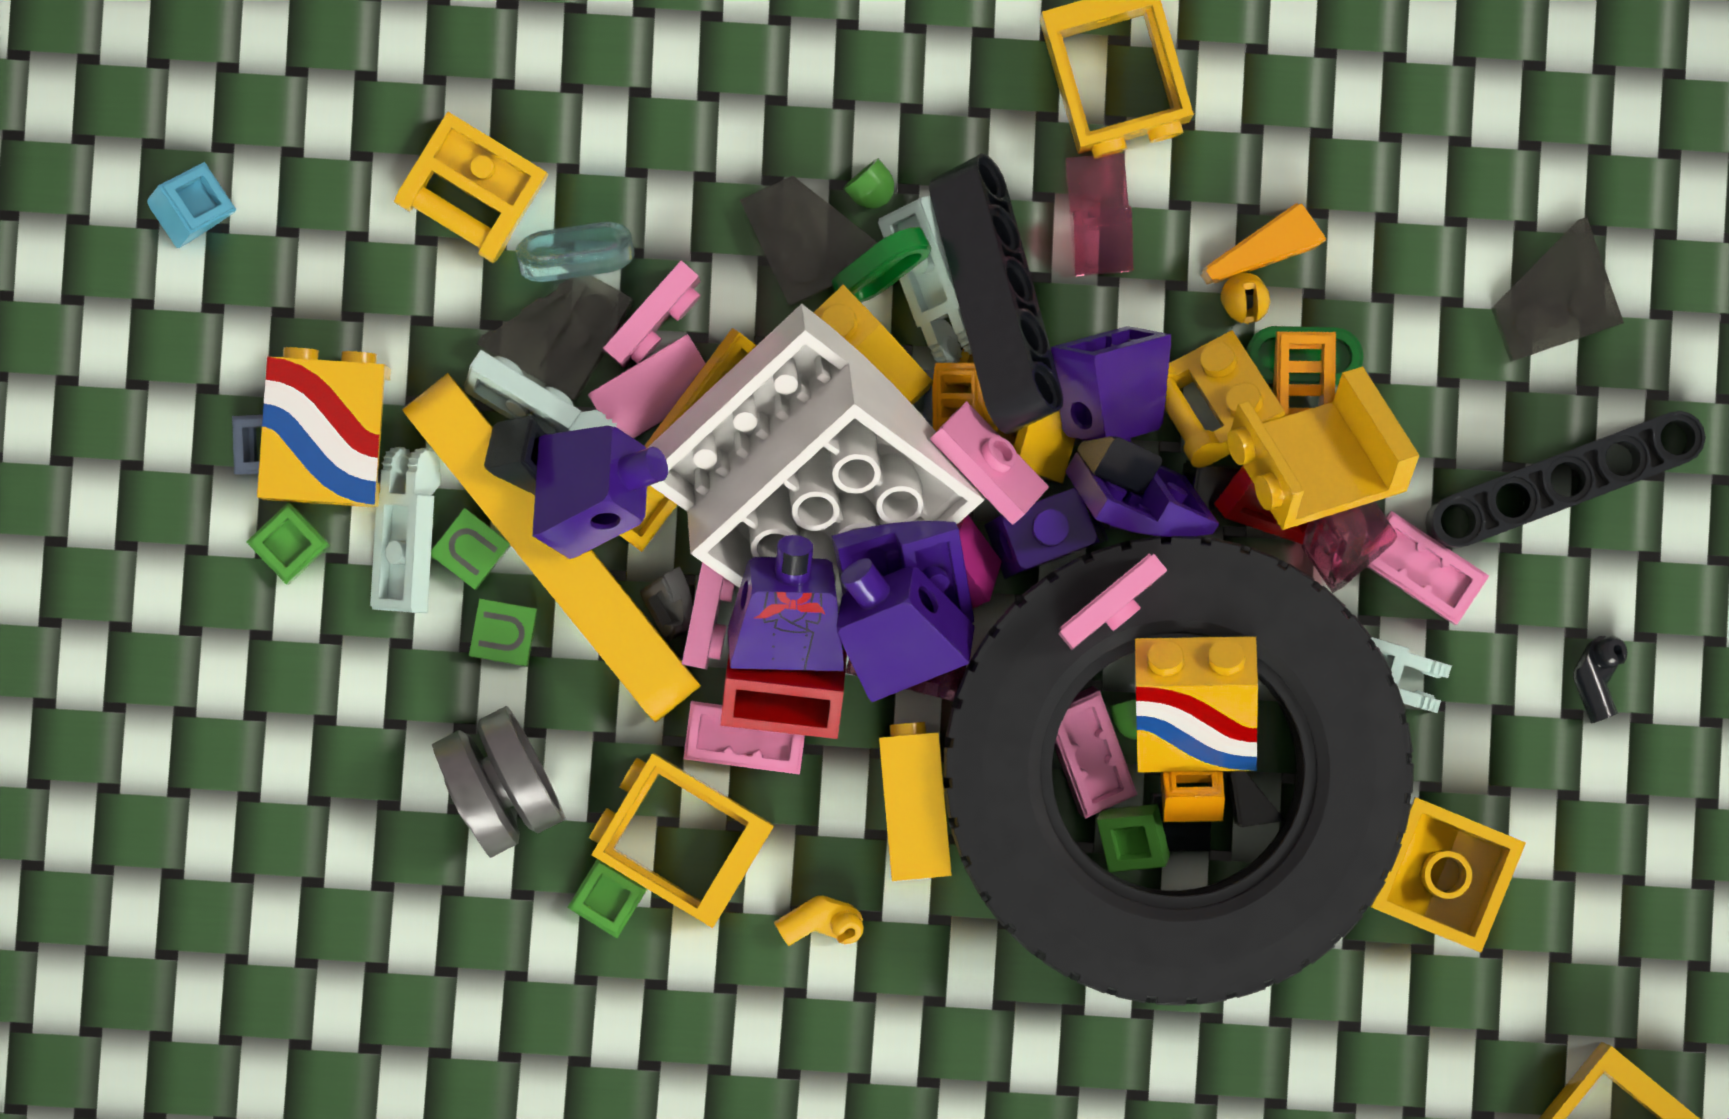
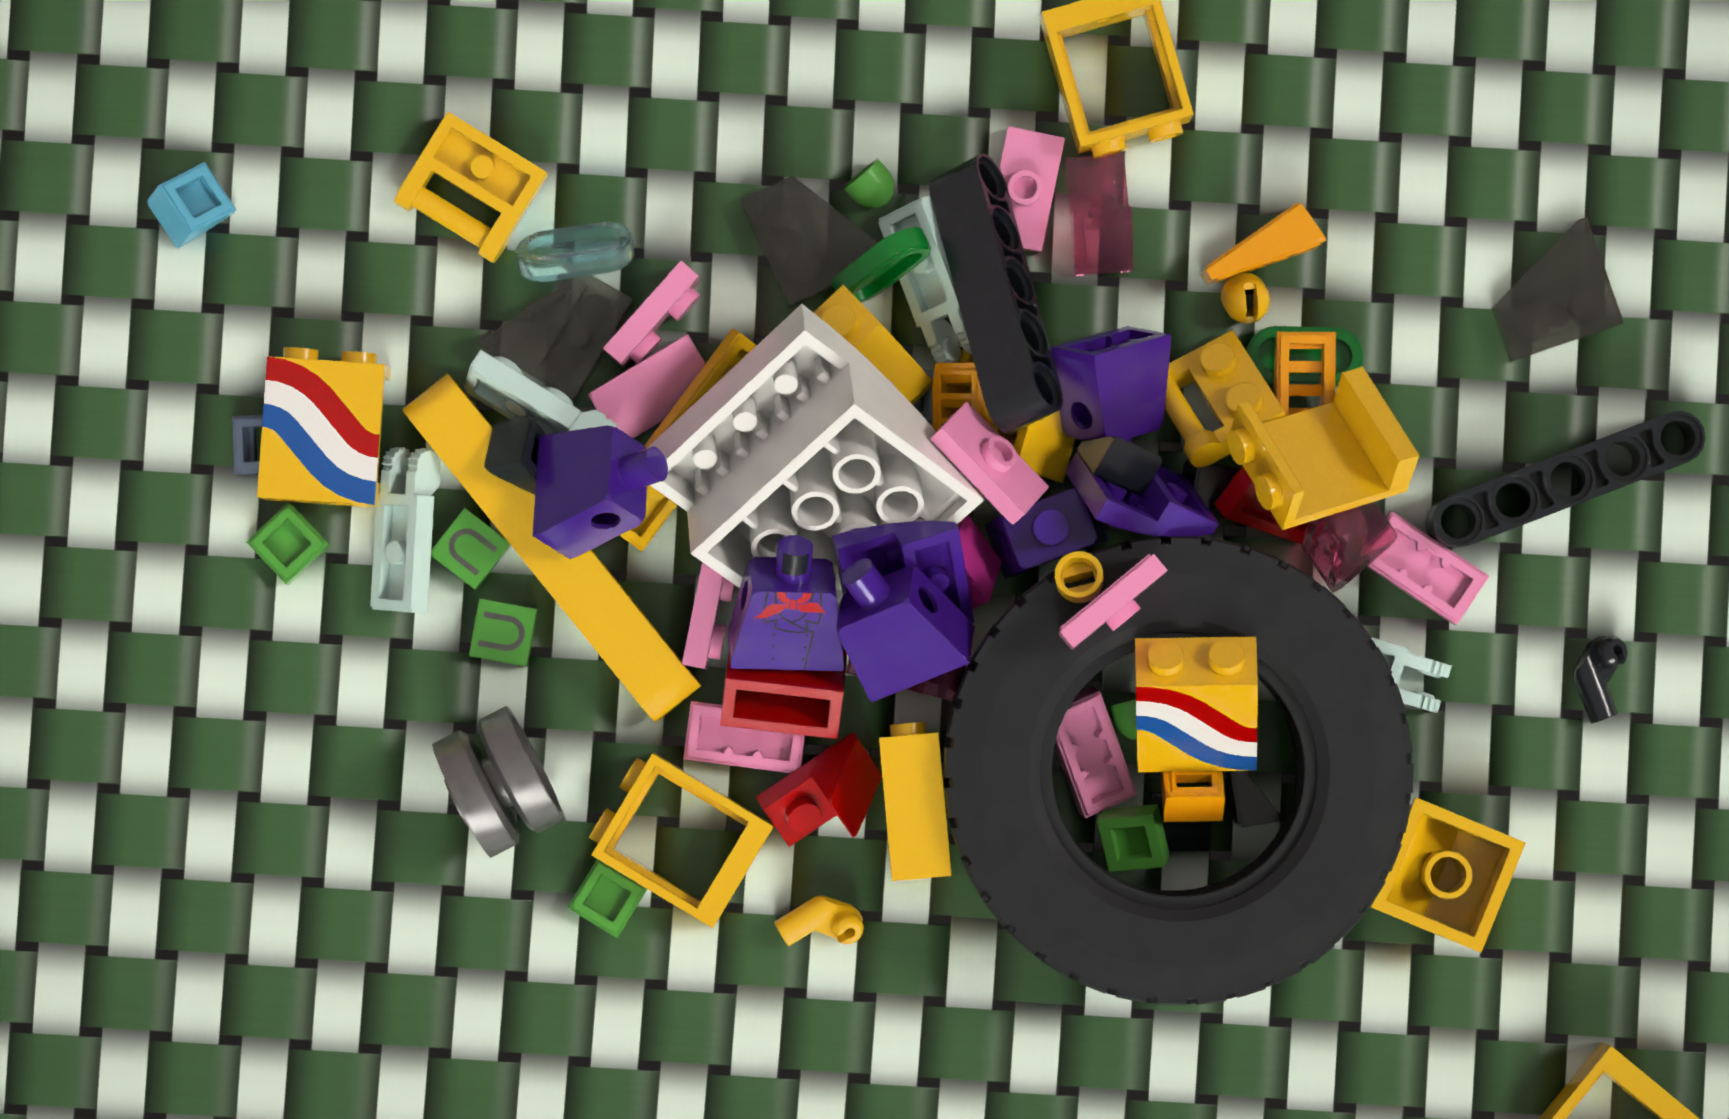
(669, 603): dark grey tile -> none
(828, 786): none -> red slope
(1030, 172): none -> bright pink plate
(1076, 567): none -> yellow hinge

